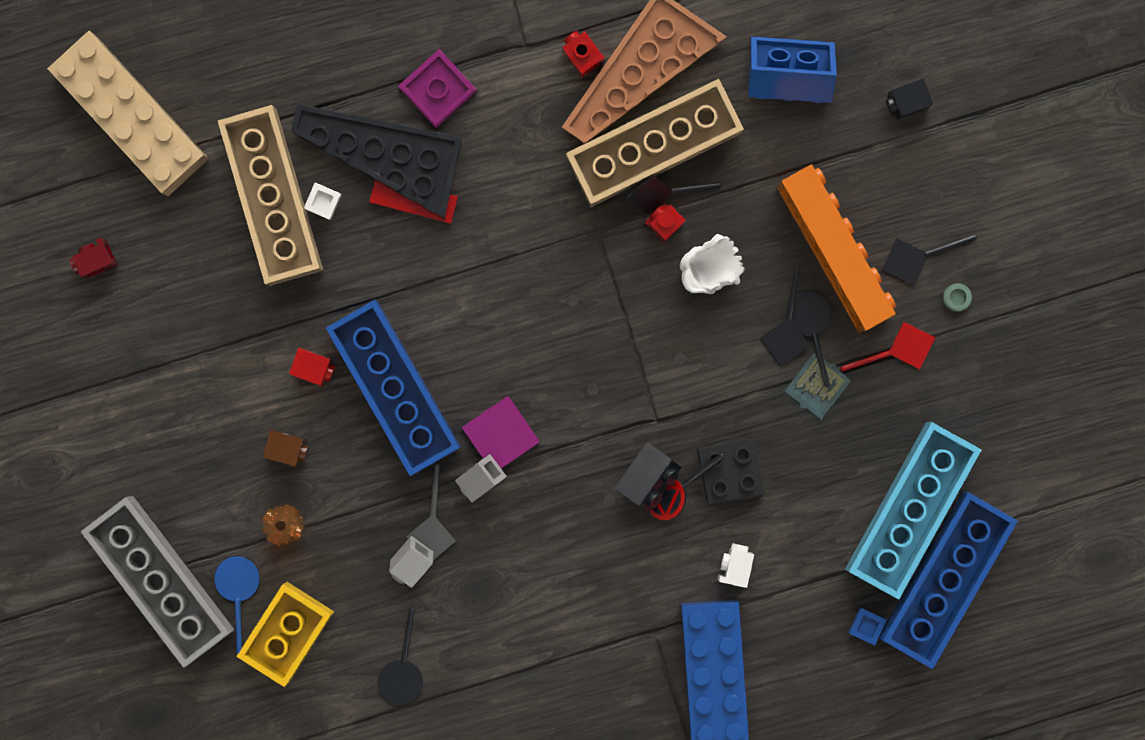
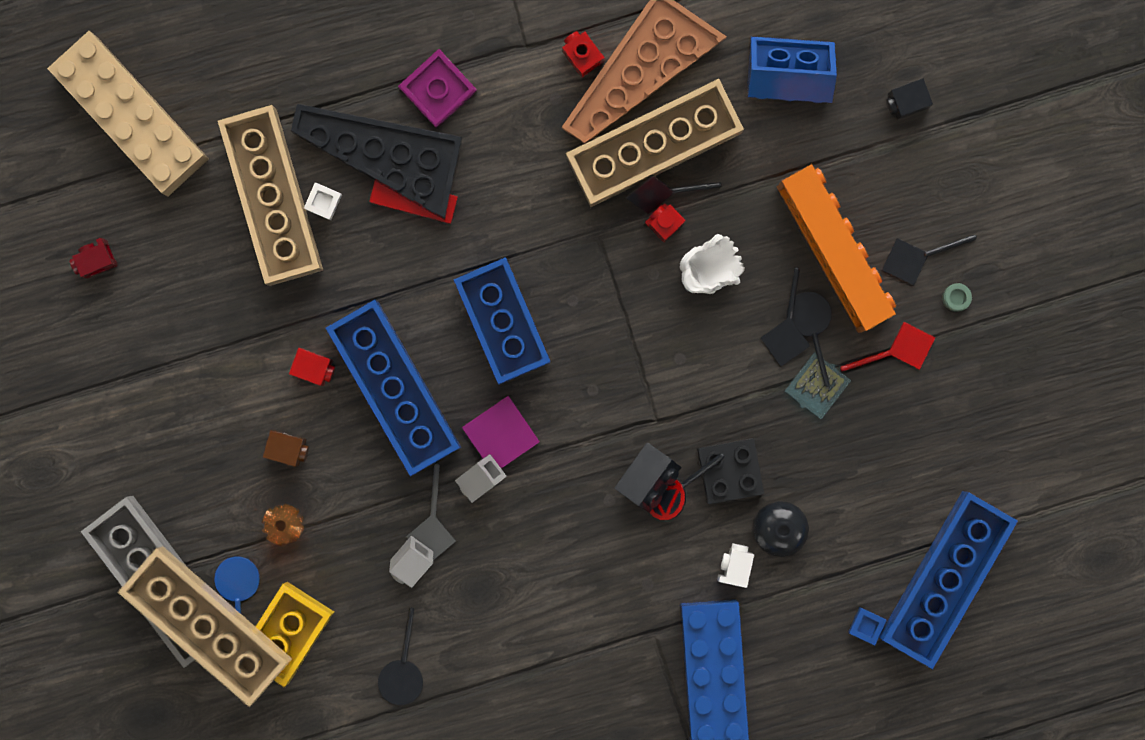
(205, 625): none -> tan brick
(502, 321): none -> blue brick
(780, 529): none -> black cylinder
(913, 509): medium azure brick -> none

